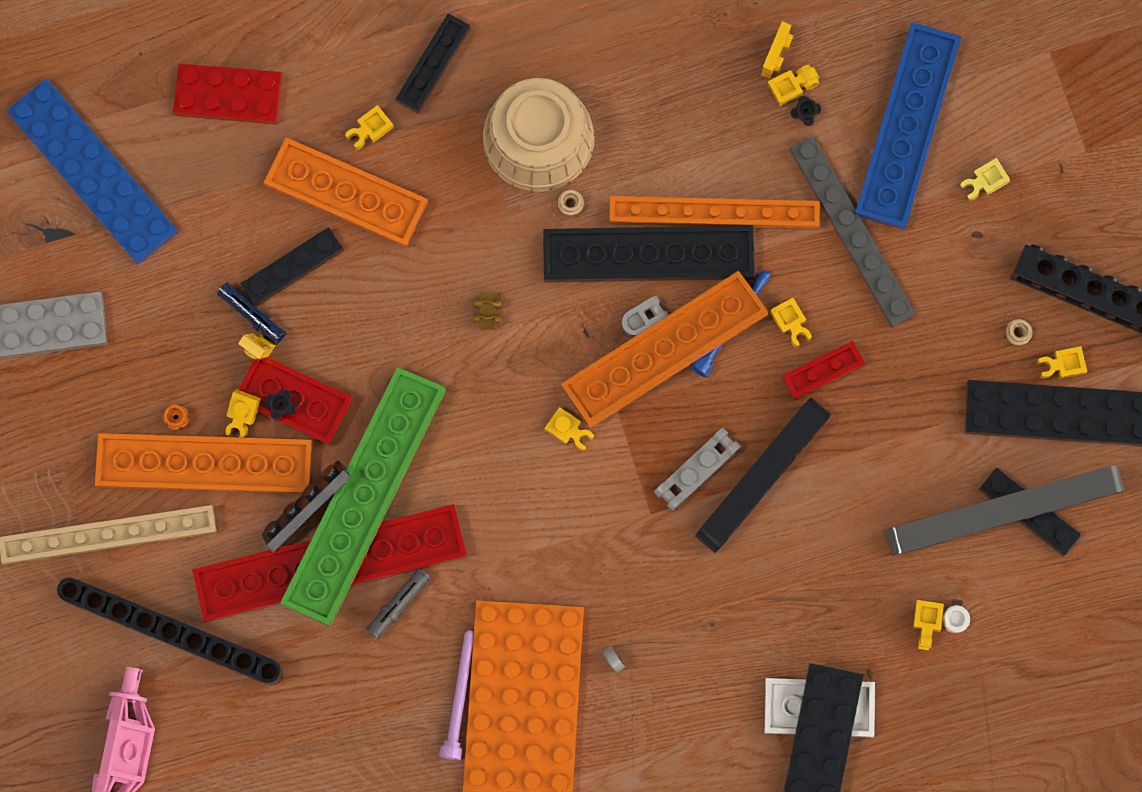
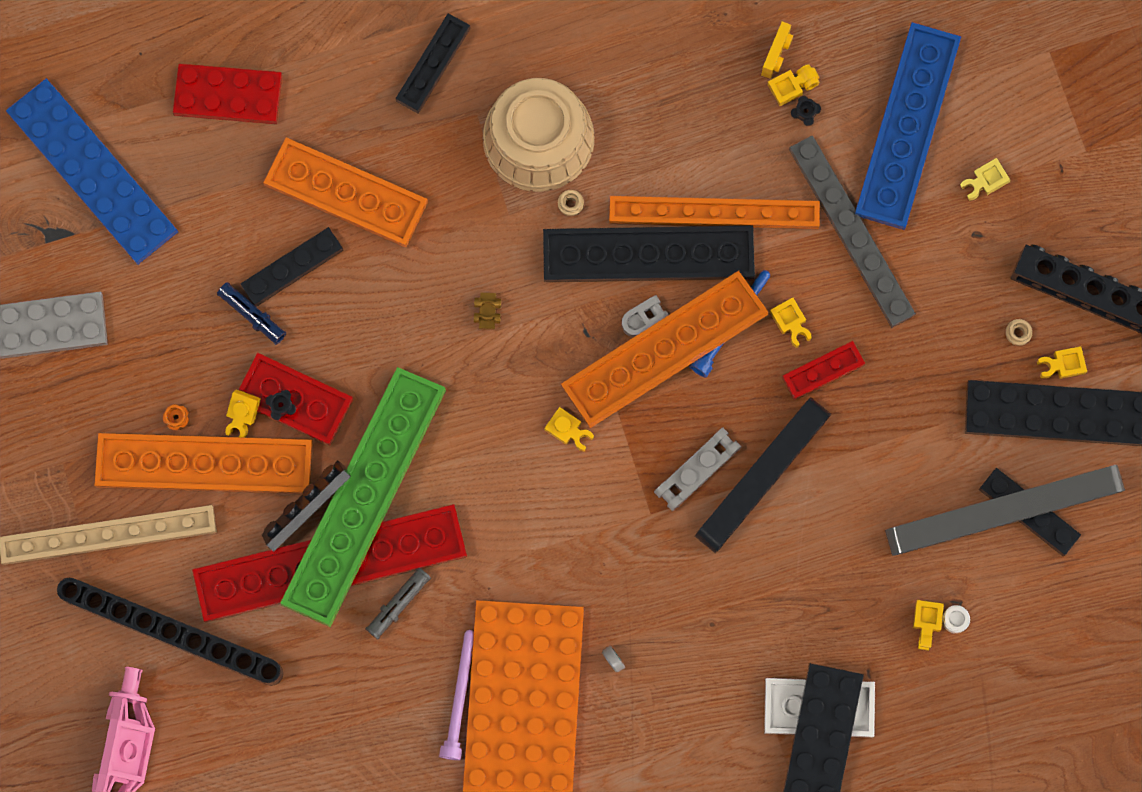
(256, 346): yellow plate -> none
(372, 125): yellow plate -> none

